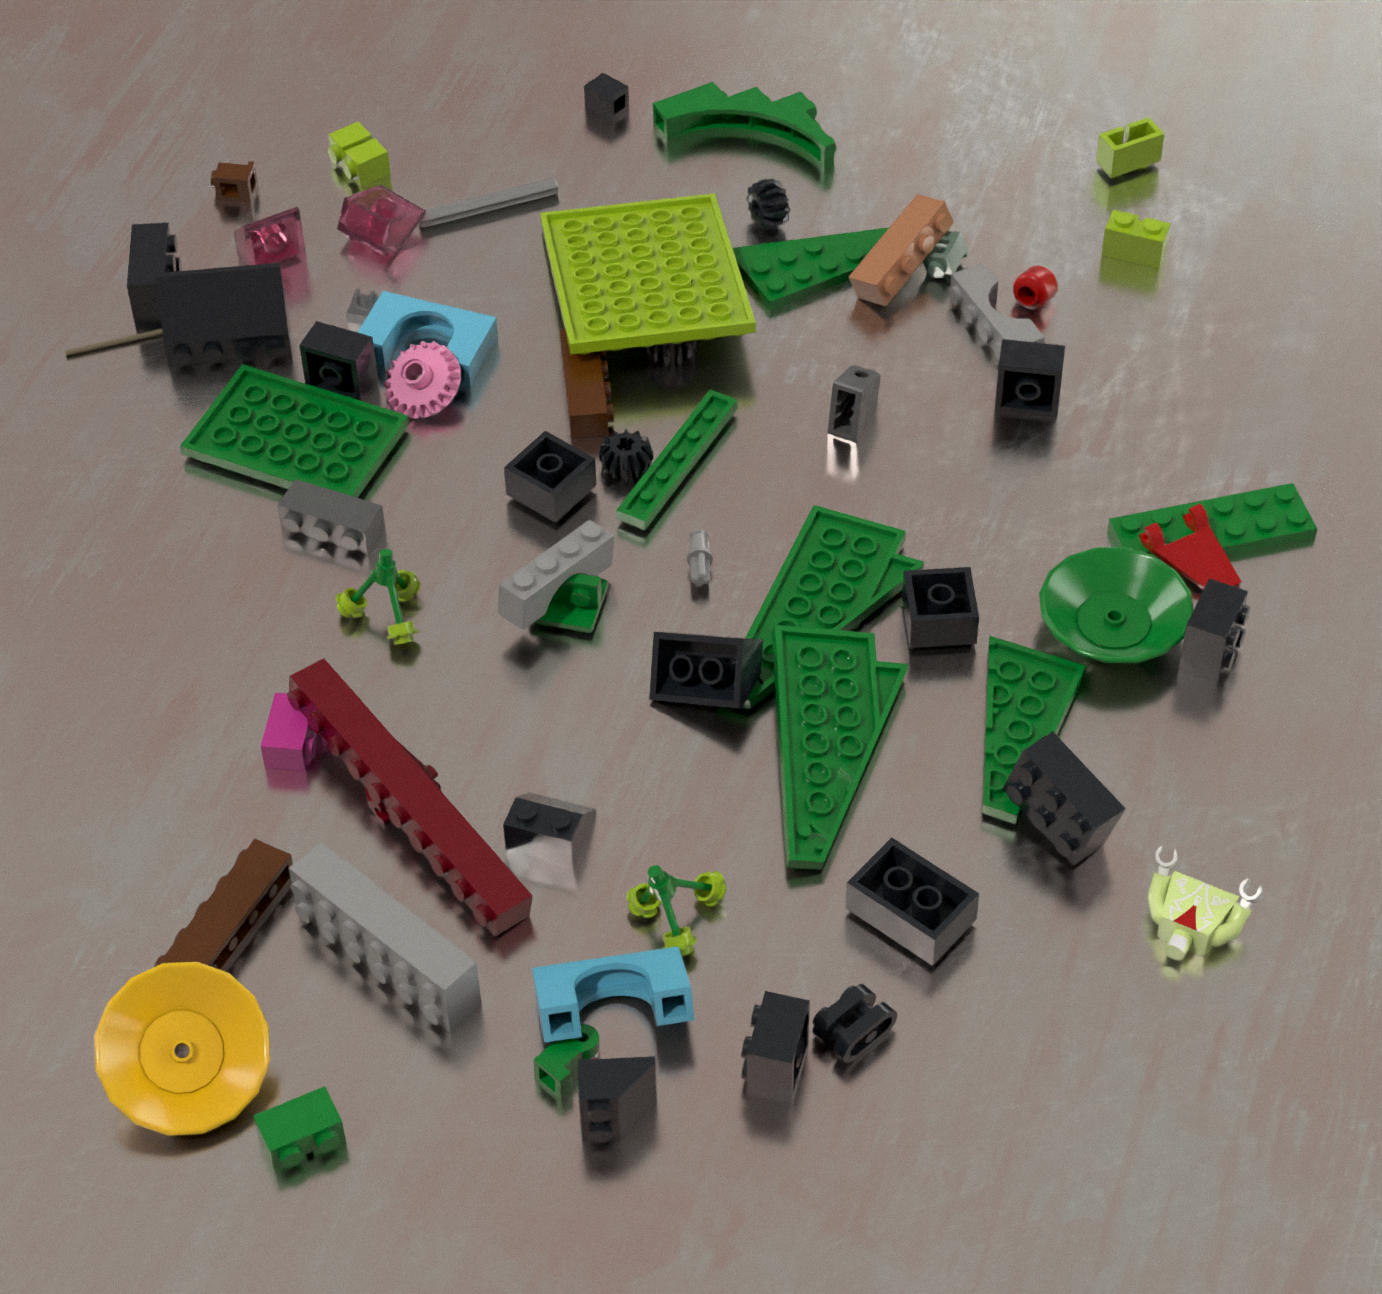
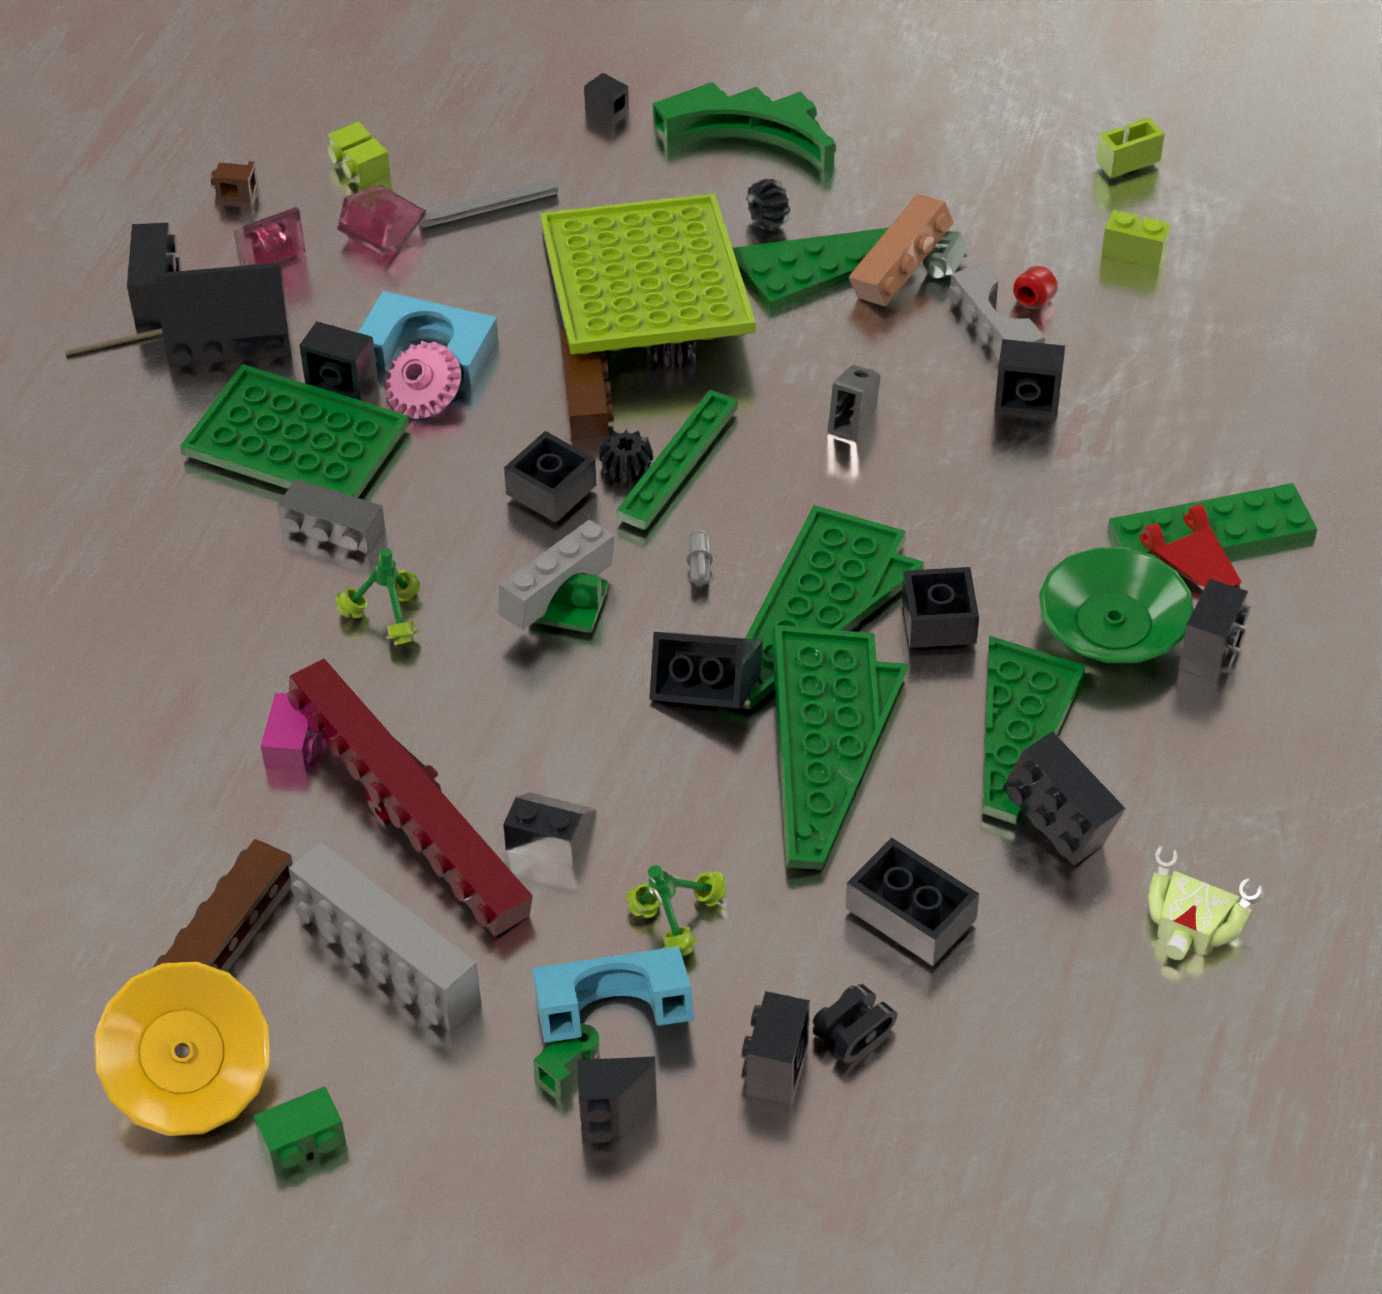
(361, 306): flat silver tile -> none

